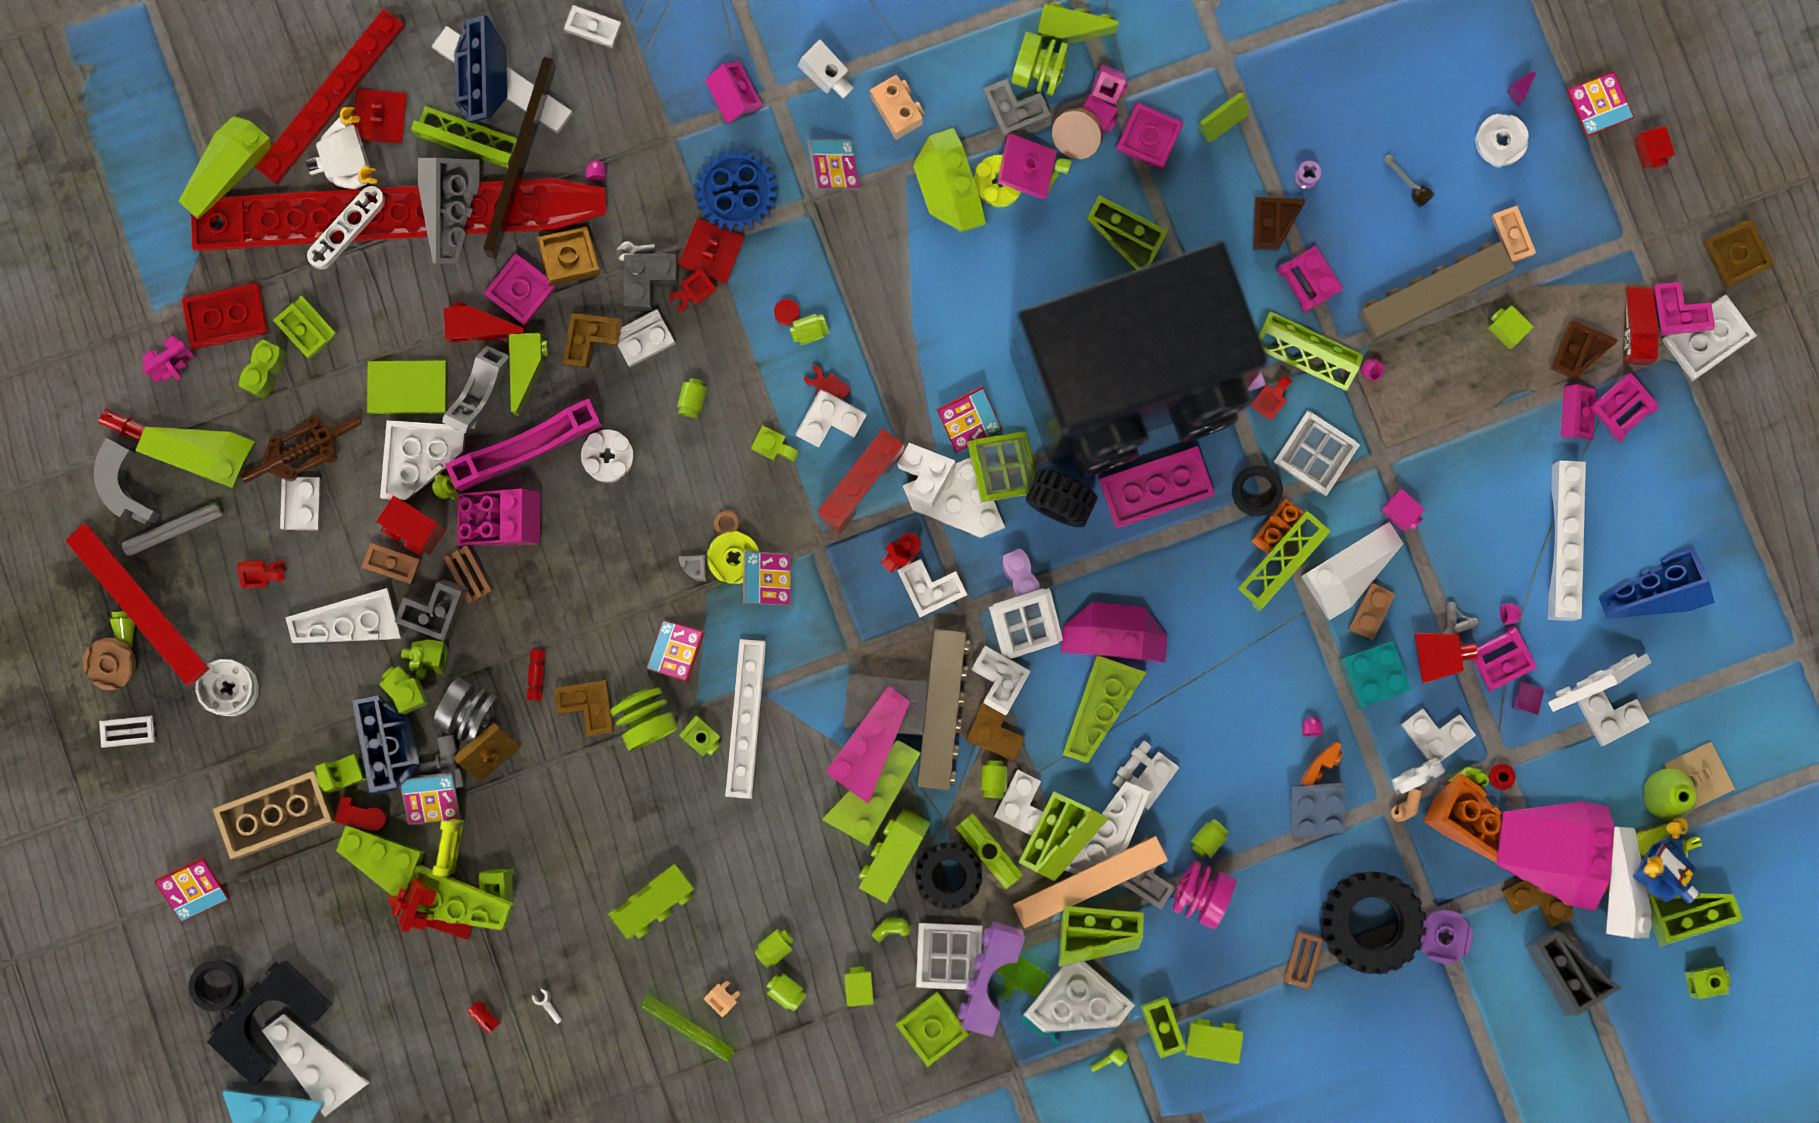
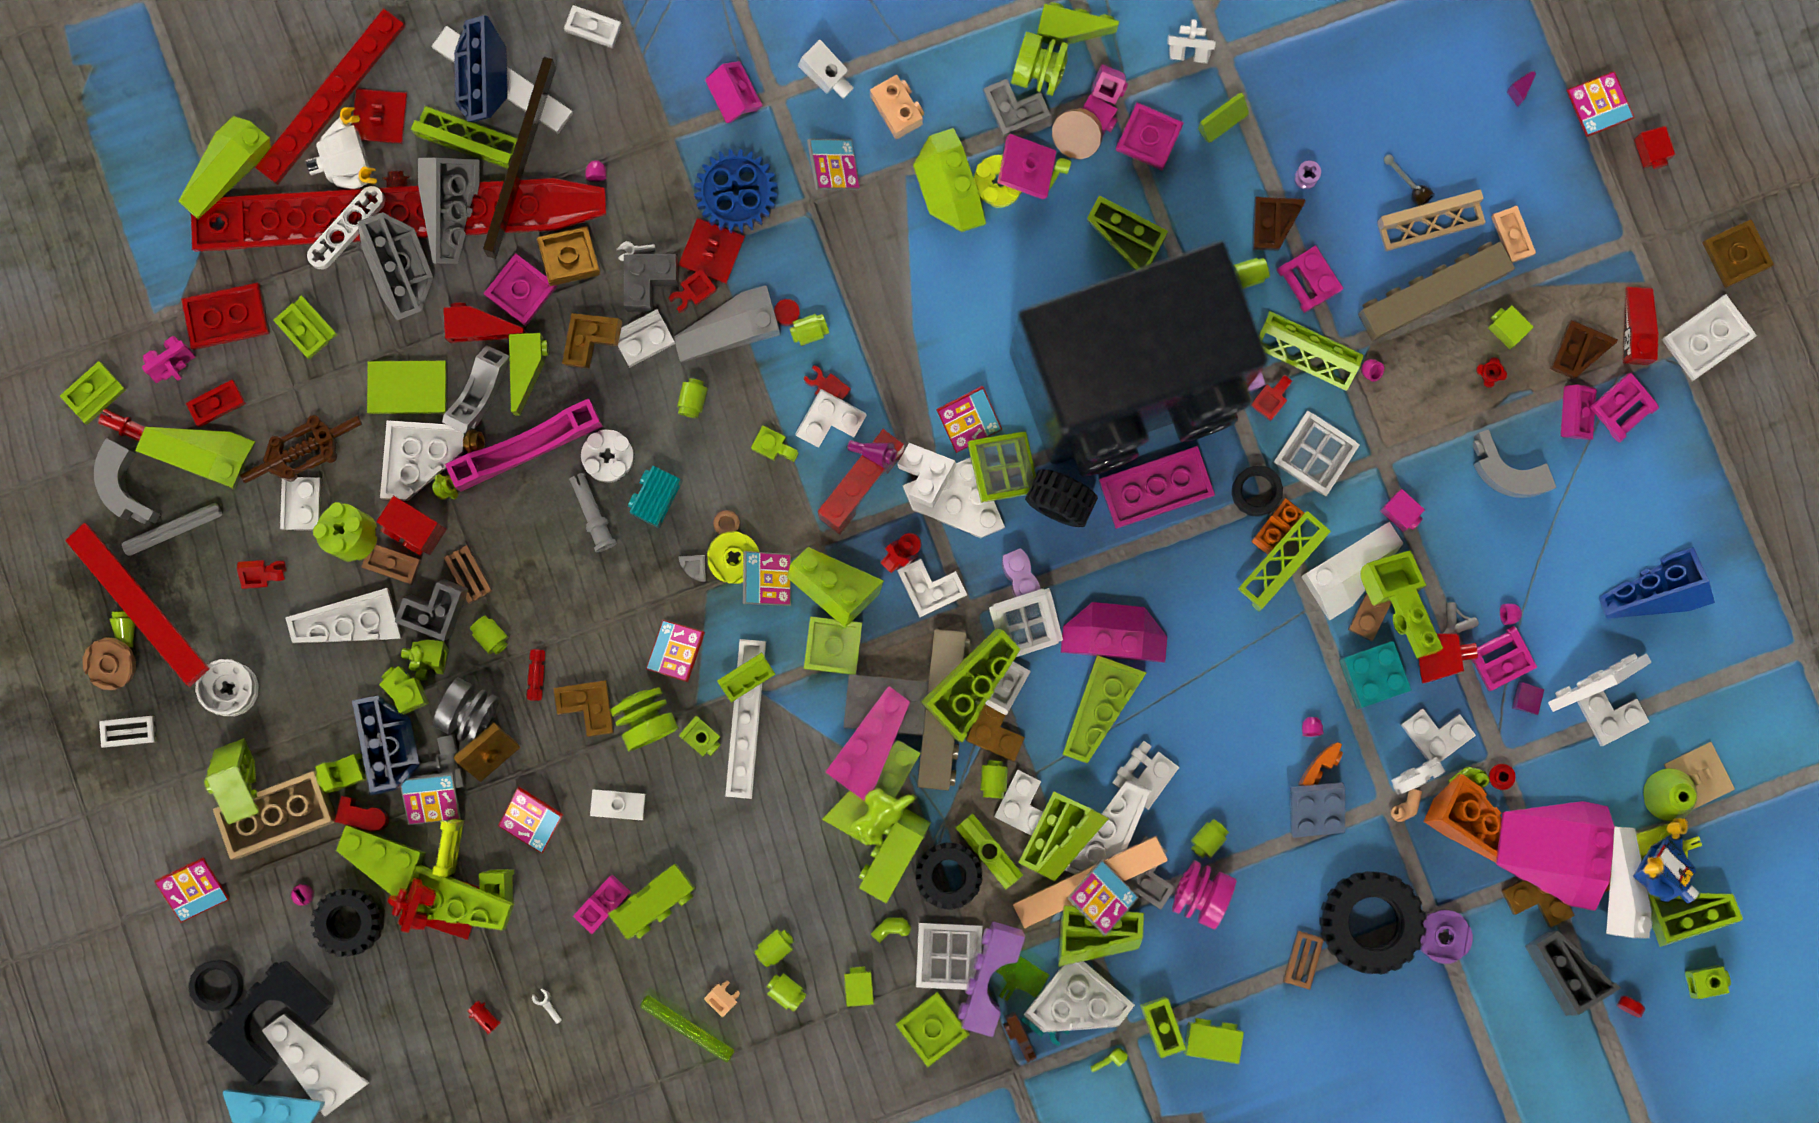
(92, 392): none -> lime plate
(215, 403): none -> red plate
(230, 780): none -> lime wedge
(265, 364): lime brick -> none
(307, 893): none -> dark pink hinge
(325, 927): none -> black tyre
(346, 532): none -> lime brick
(396, 179): none -> clear red plate
(396, 263): none -> light grey wedge
(473, 441): none -> pearl gold plate
(489, 635): none -> lime brick
(499, 518): dark pink slope -> none
(530, 820): none -> piece
(596, 523): none -> light grey pin
(603, 901): none -> dark pink slope
(618, 804): none -> white plate
(655, 496): none -> teal brick
(737, 322): none -> light grey wedge
(746, 677): none -> lime plate
(832, 646): none -> lime plate
(834, 585): none -> lime wedge
(879, 453): none -> magenta cone
(882, 813): none -> lime animal
(966, 689): none -> lime wedge
(1015, 1031): none -> reddish brown wing
(1102, 897): none -> piece
(1202, 47): none -> white hips
(1252, 272): none -> lime brick
(1399, 581): none -> lime plate
(1427, 211): none -> tan fence
(1499, 372): none -> red plate
(1503, 125): white plate -> none
(1507, 479): none -> light grey arch
(1567, 570): white arch -> none
(1631, 1006): none -> red tile
(1680, 318): dark pink plate -> none

